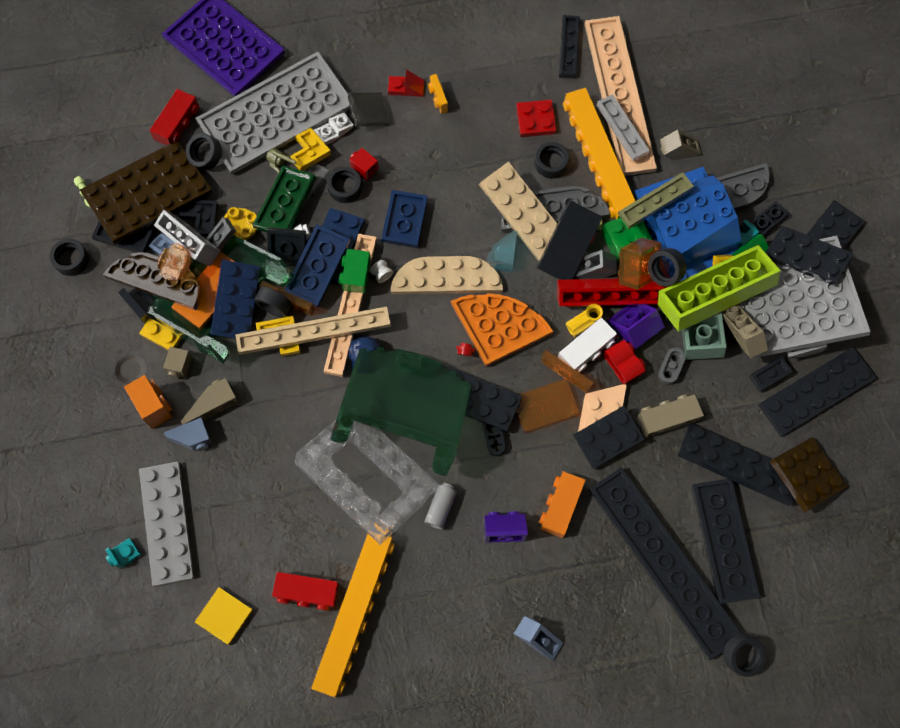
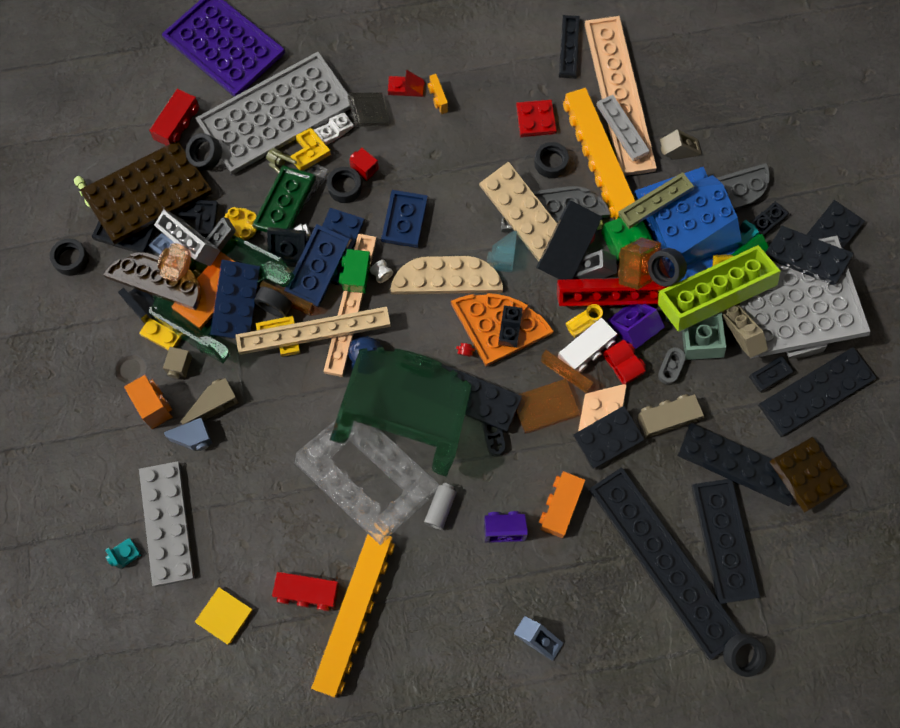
(510, 326): none -> black slope

